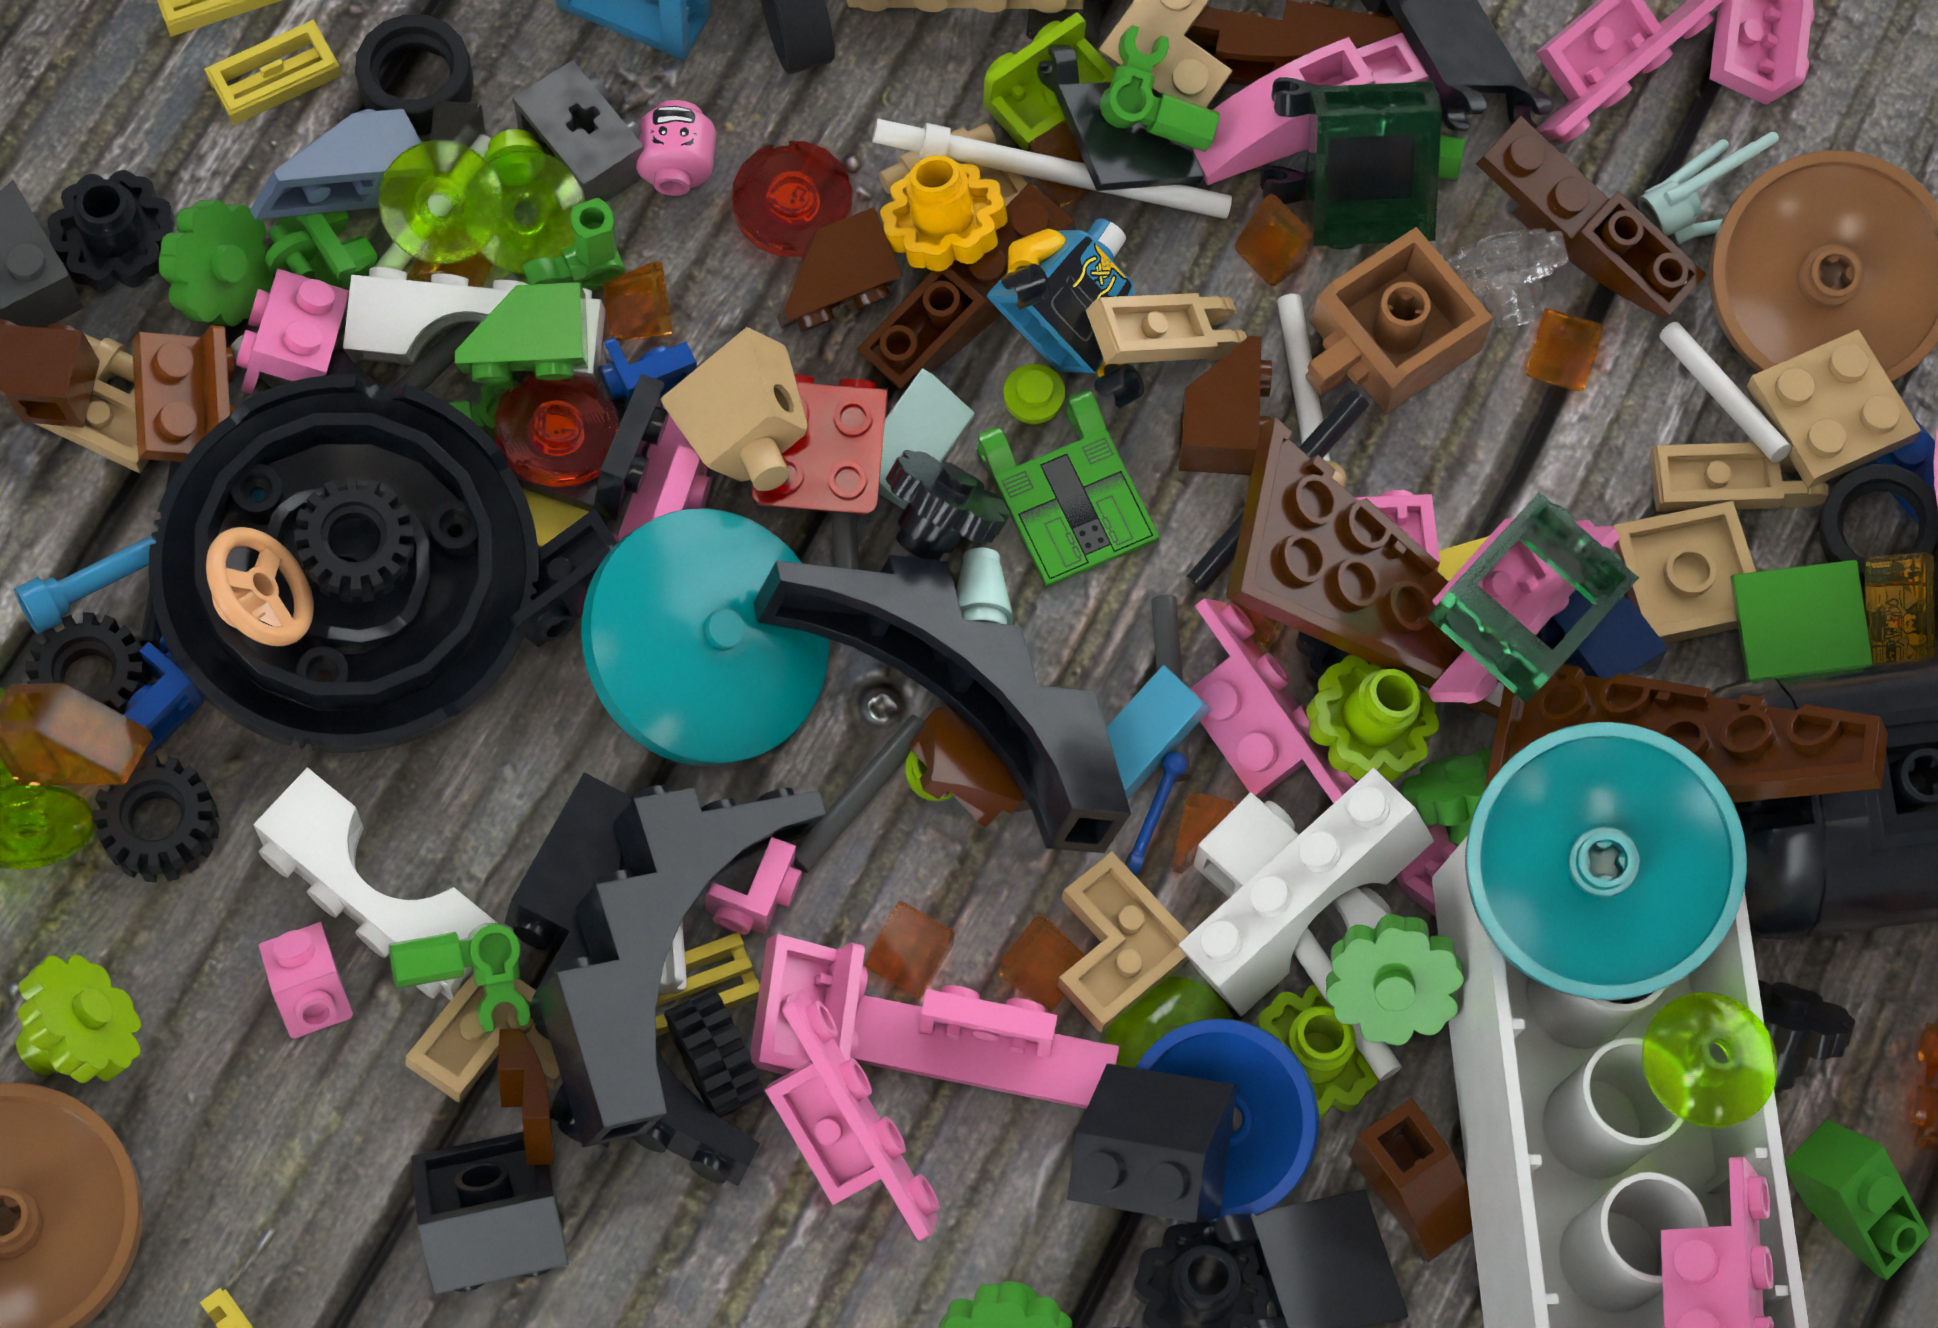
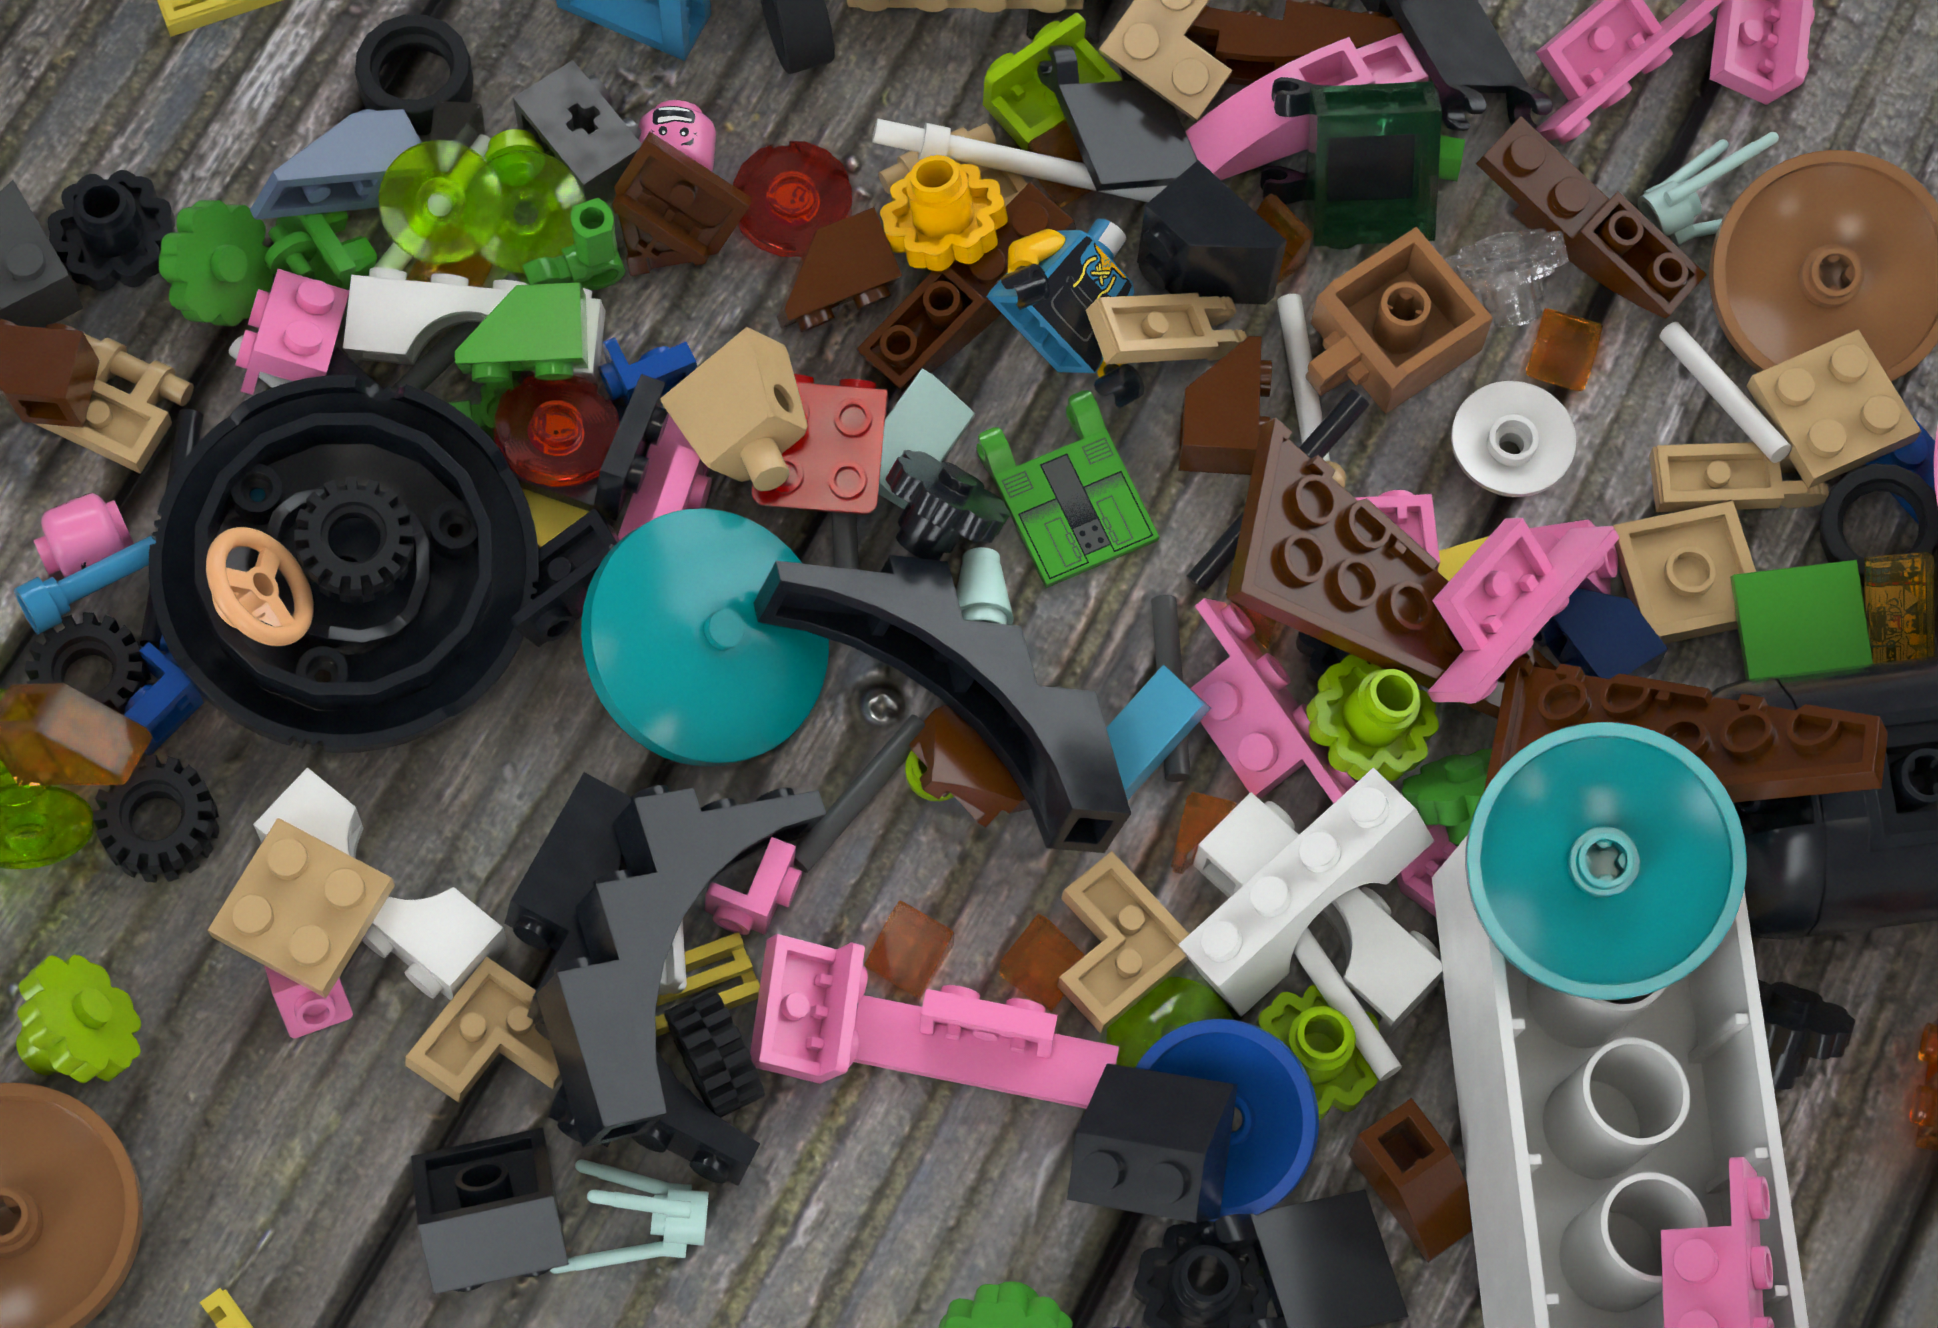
(81, 534): none -> bright pink head
(179, 390): dark orange bracket -> none
(277, 80): light yellow tile -> none
(301, 907): none -> tan plate
(489, 950): bright green bar -> none
(525, 1086): reddish brown slope -> none
(638, 303): clear orange slope -> none
(673, 208): none -> reddish brown slope
(675, 1210): none -> light aqua plant
(838, 1126): bright pink bracket -> none
(1034, 393): lime plate -> none
(1132, 100): bright green bar -> none
(1174, 765): blue hinge -> none
(1208, 242): none -> black slope
(1394, 979): bright green plant -> none
(1496, 635): clear green window -> none
(1519, 415): none -> white dish
(1688, 1077): clear neon green dish -> none
(1857, 1196): bright green slope -> none

